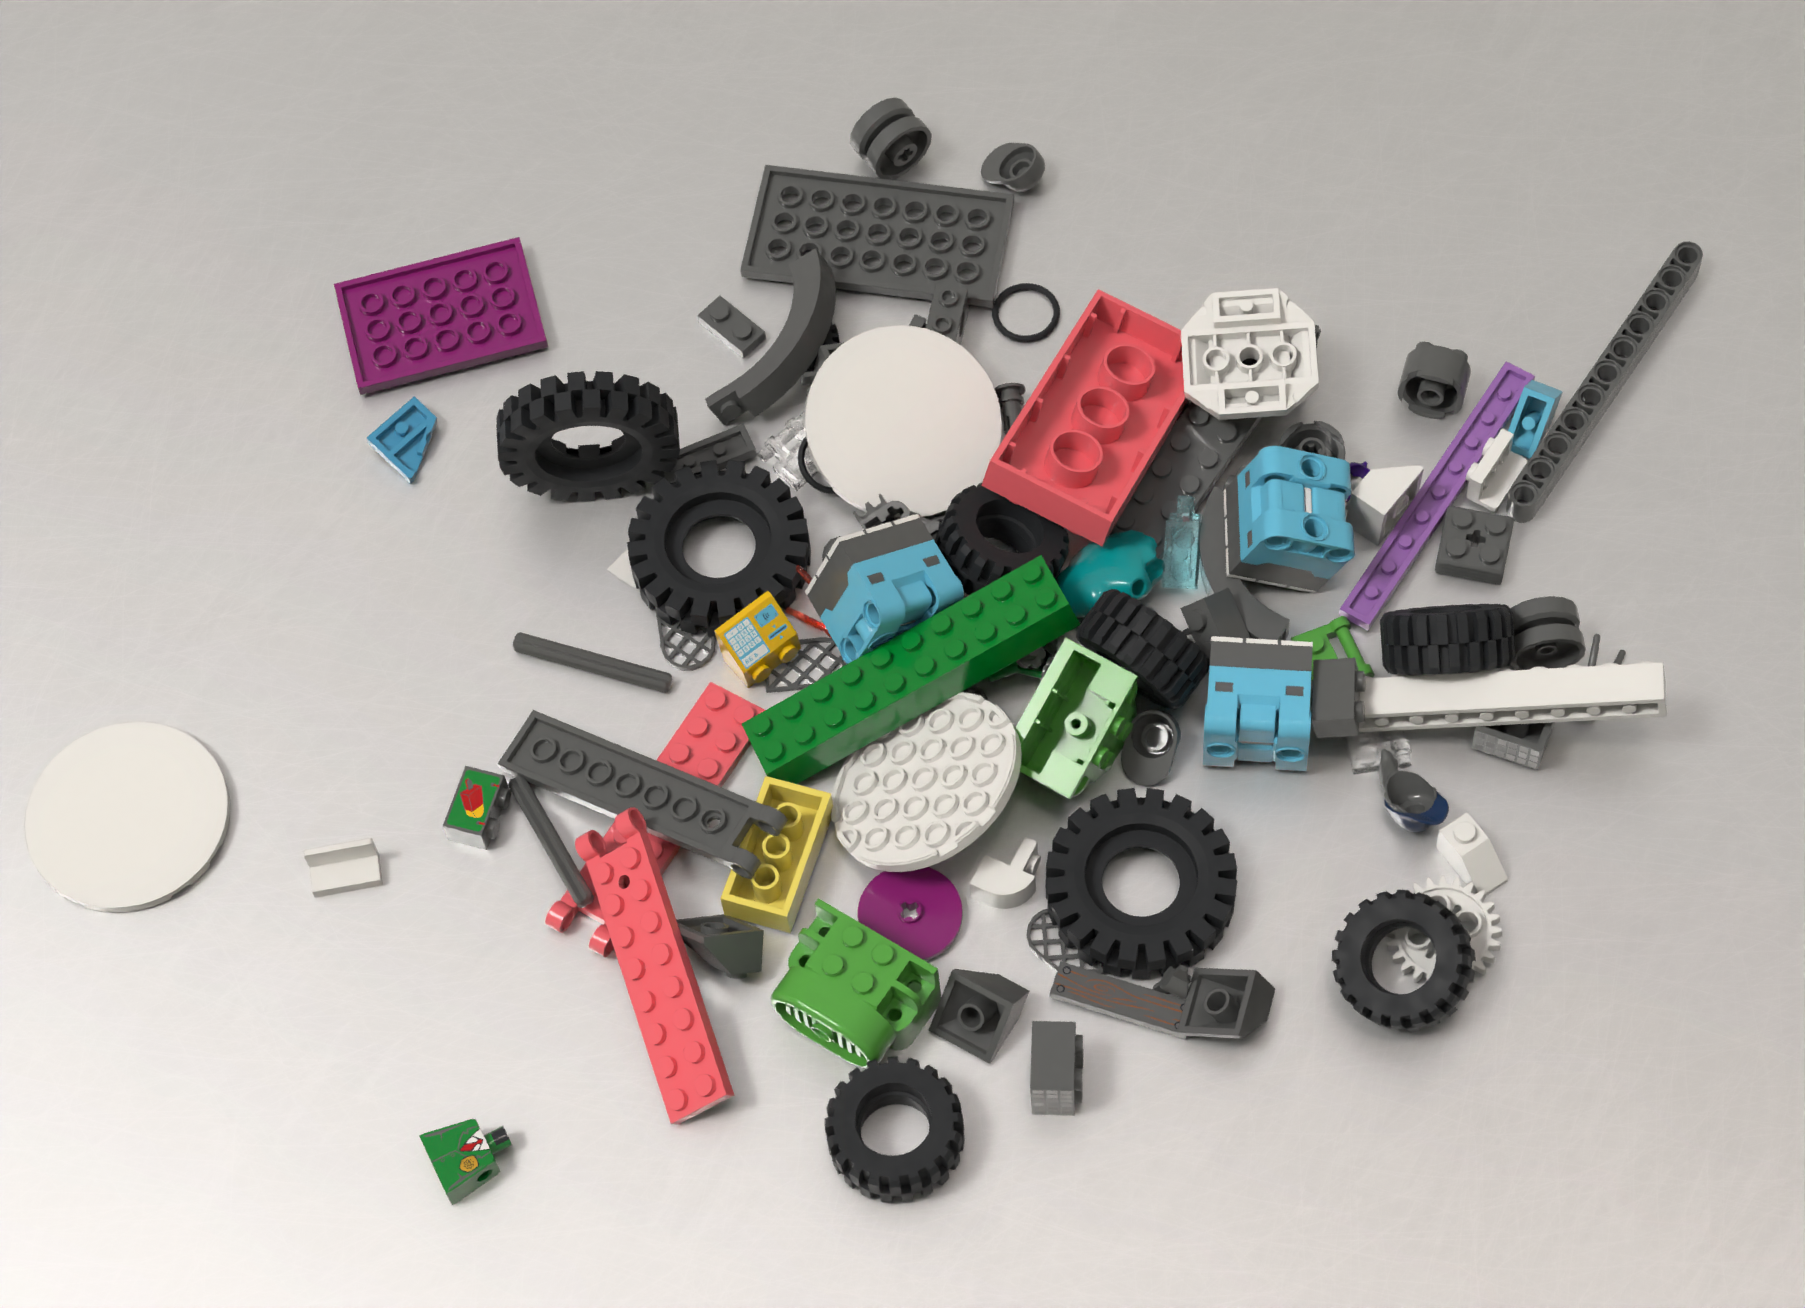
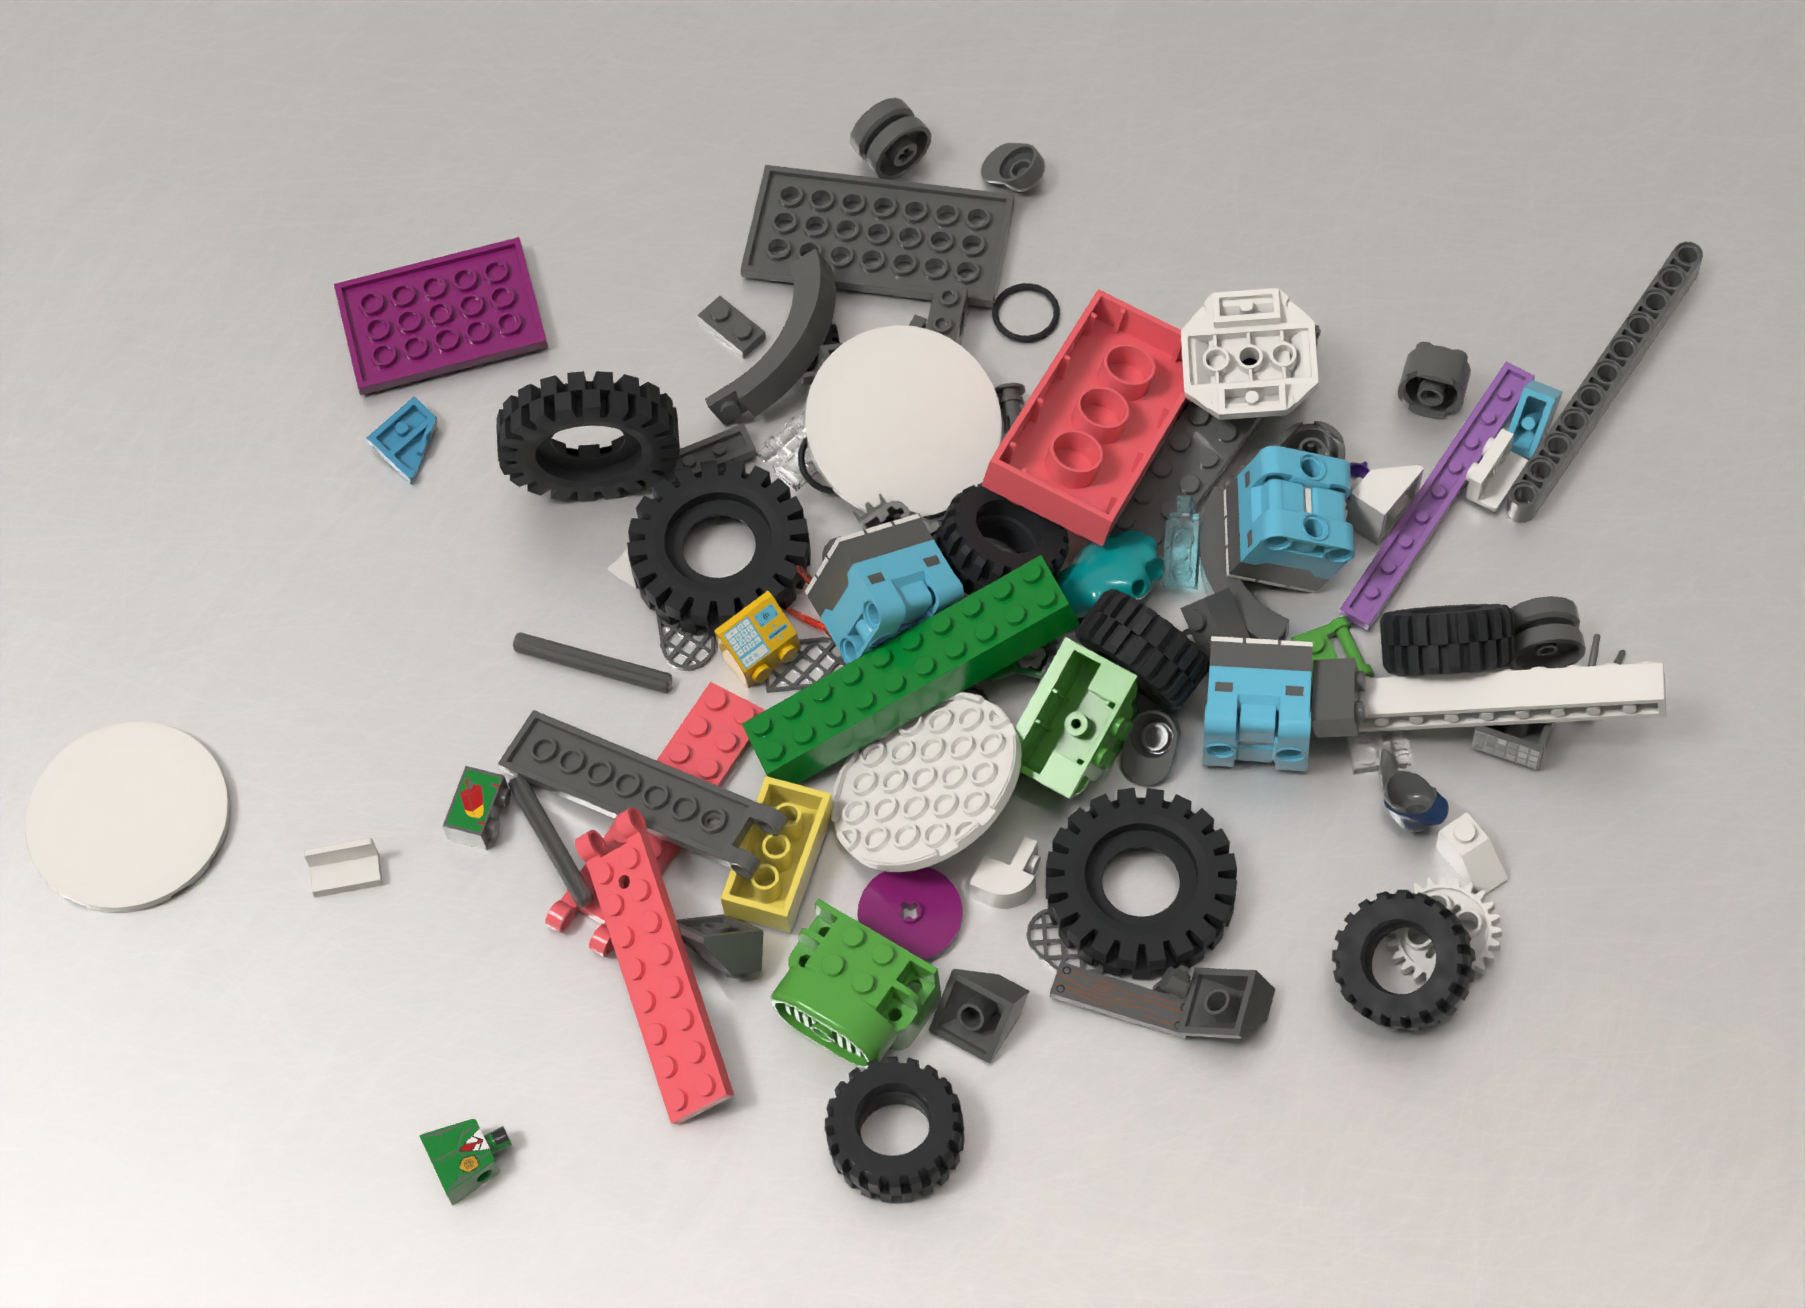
(1056, 1068): dark grey brick -> none
(1479, 563): dark grey brick -> none

